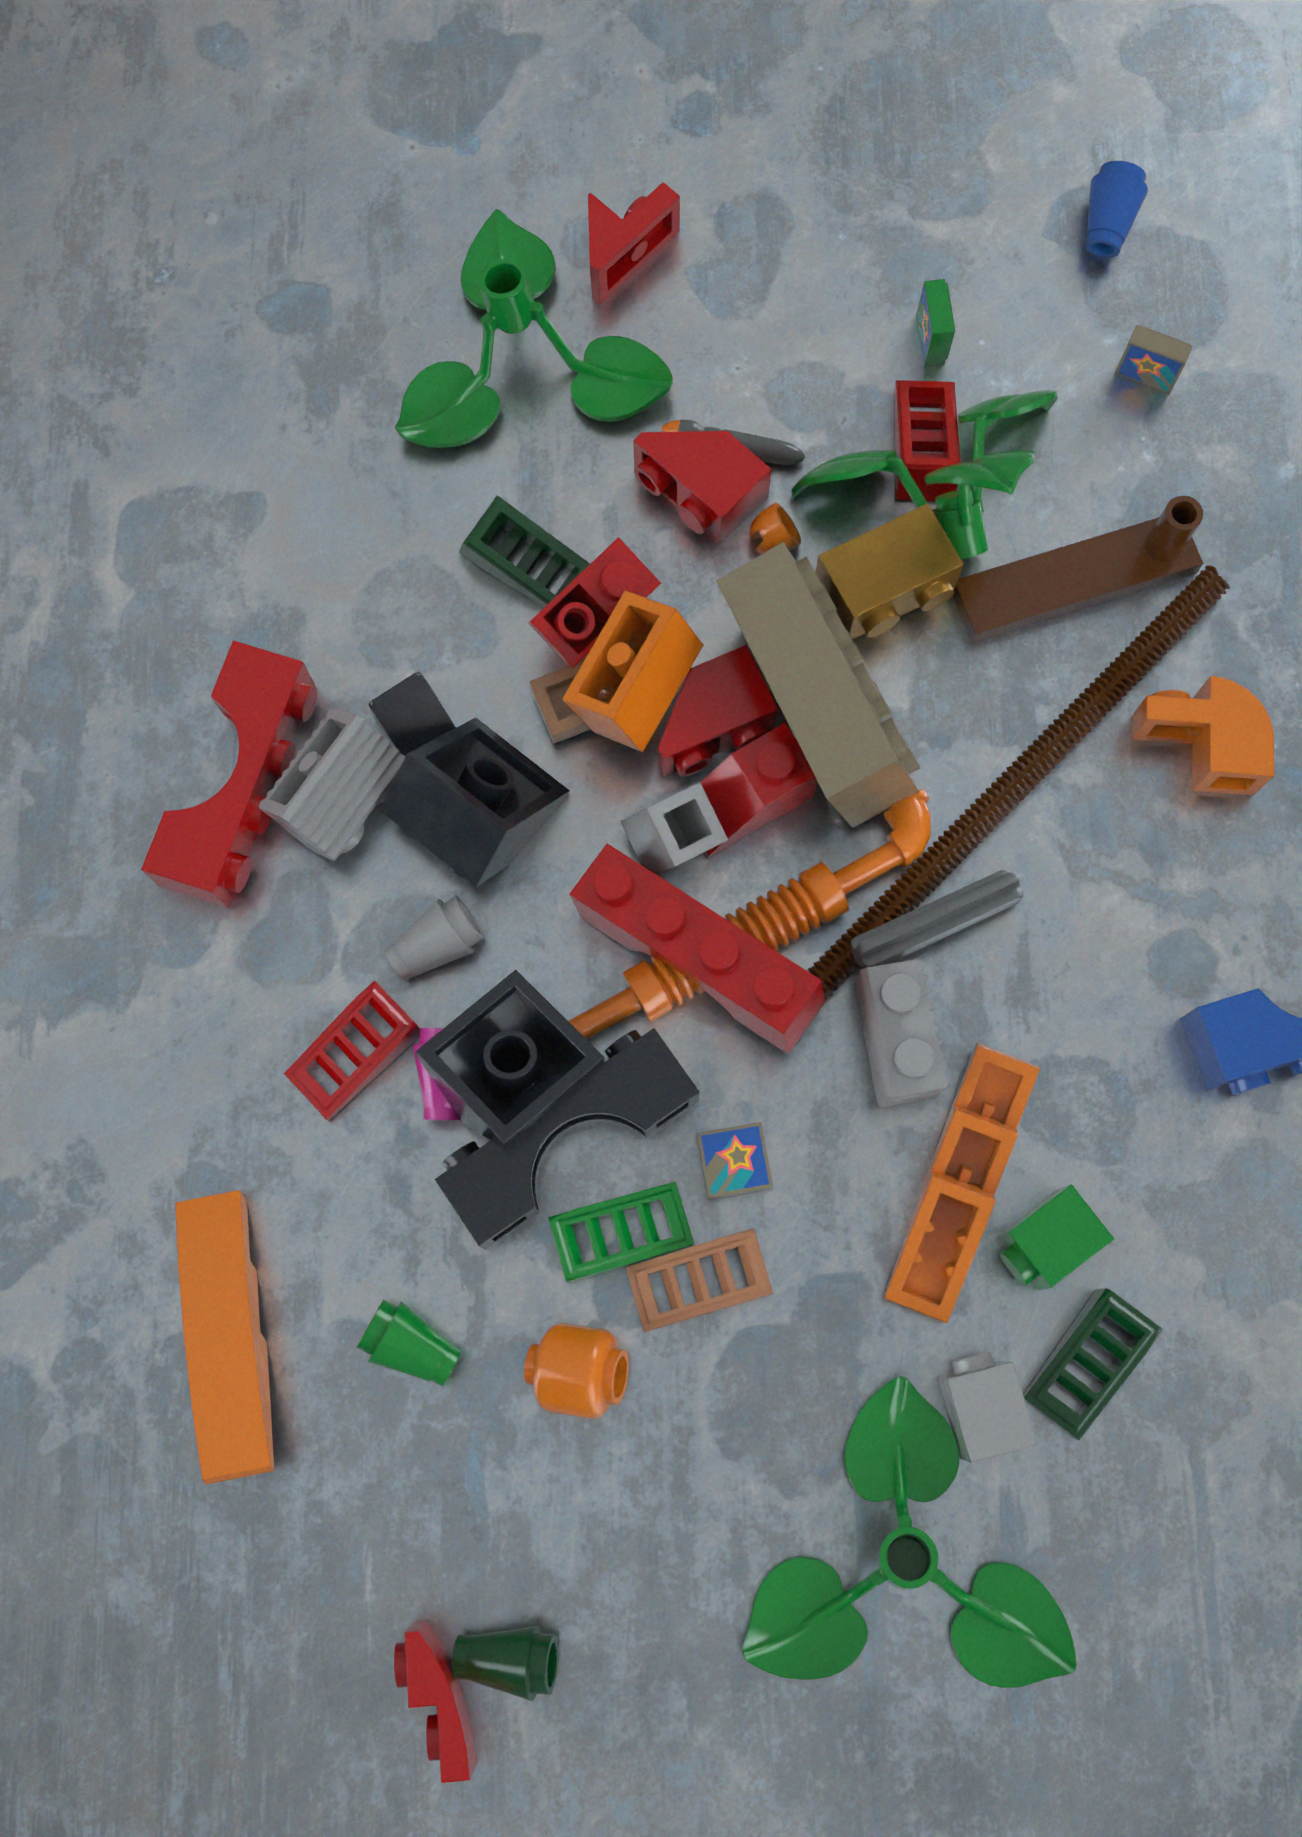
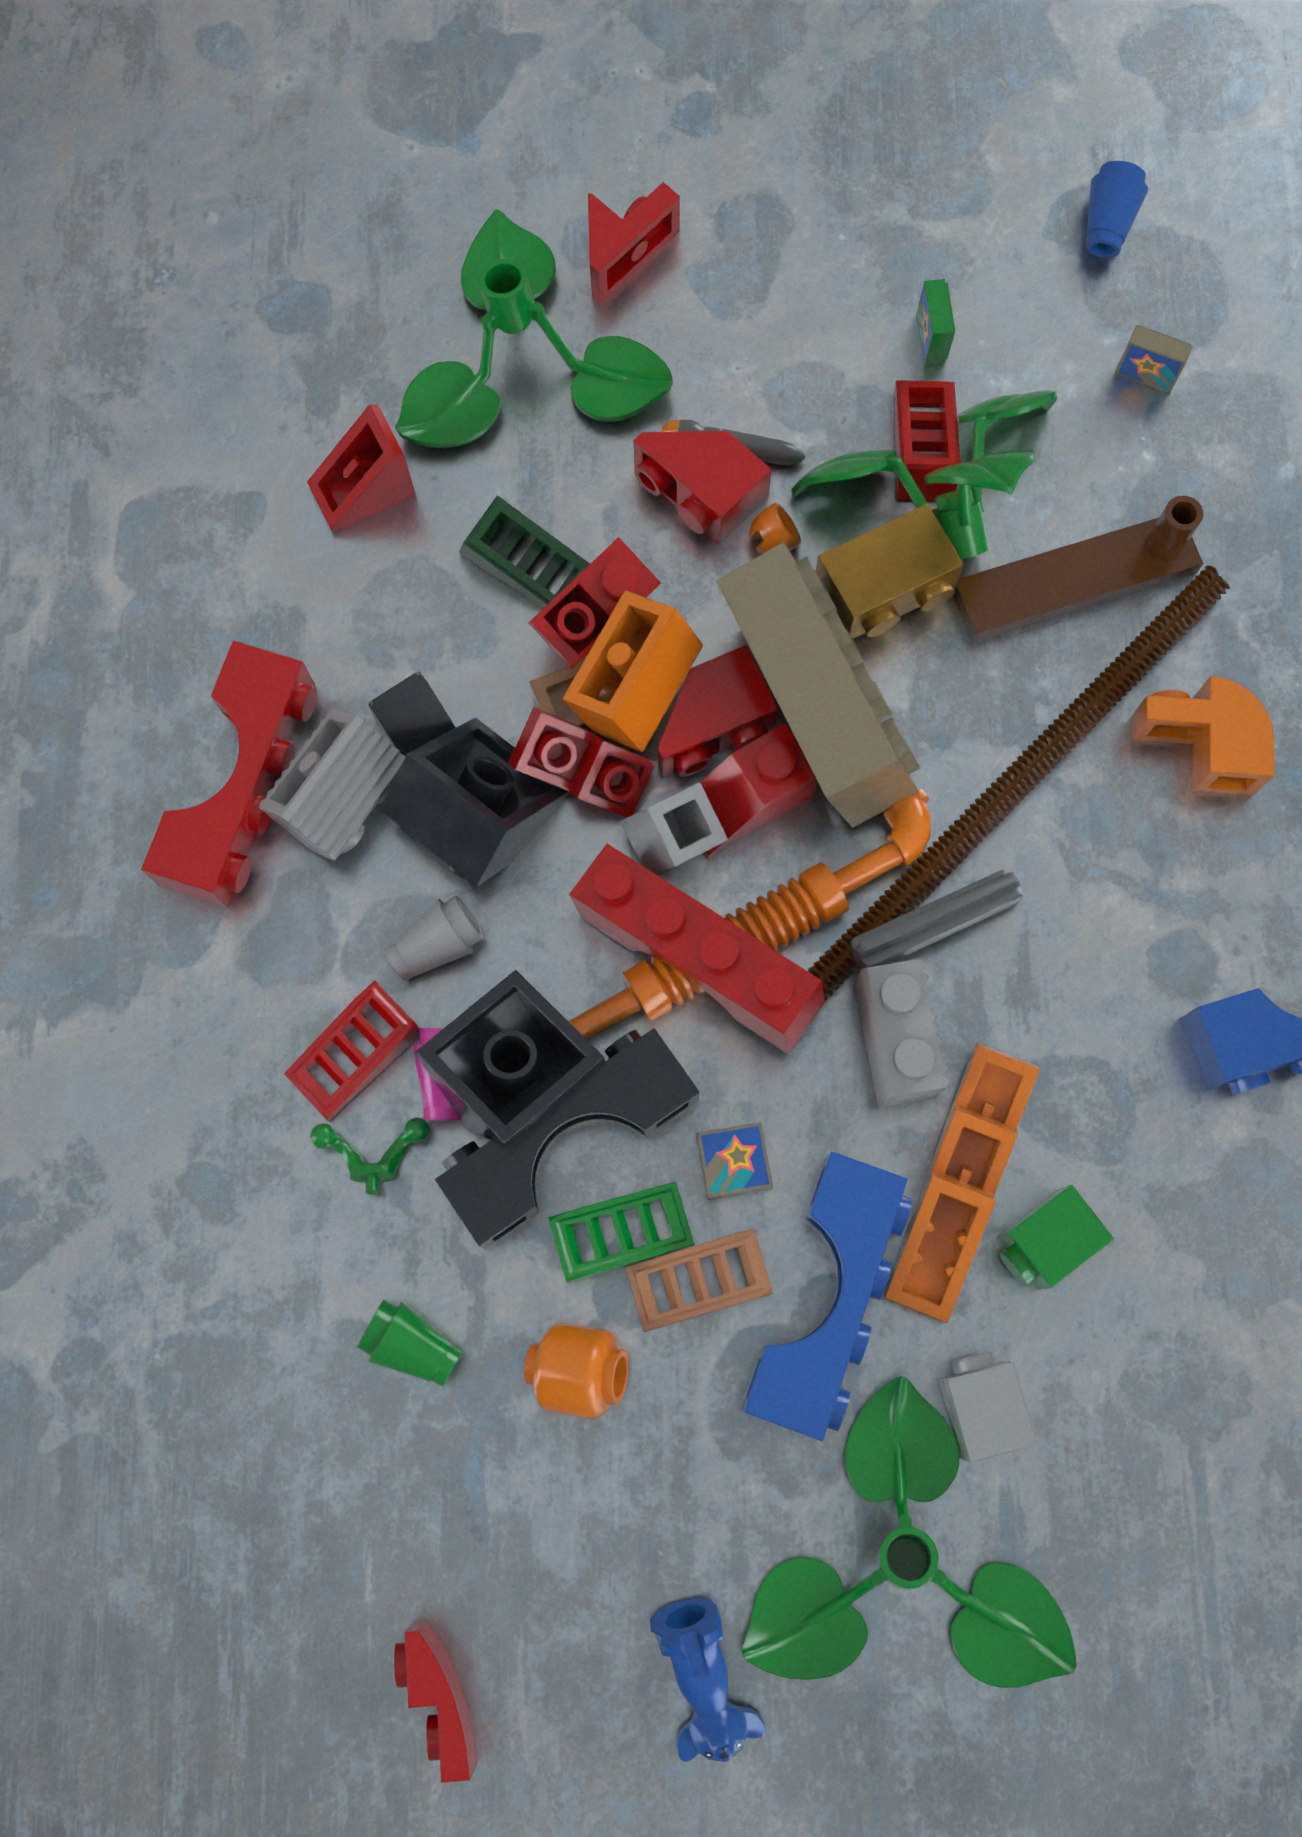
(223, 1338): orange slope -> none
(362, 473): none -> red slope
(415, 1131): none -> green piece
(510, 1661): dark green cone -> none
(582, 762): none -> red slope
(690, 1636): none -> blue animal
(802, 1379): none -> blue arch
(1111, 1378): dark green slope -> none

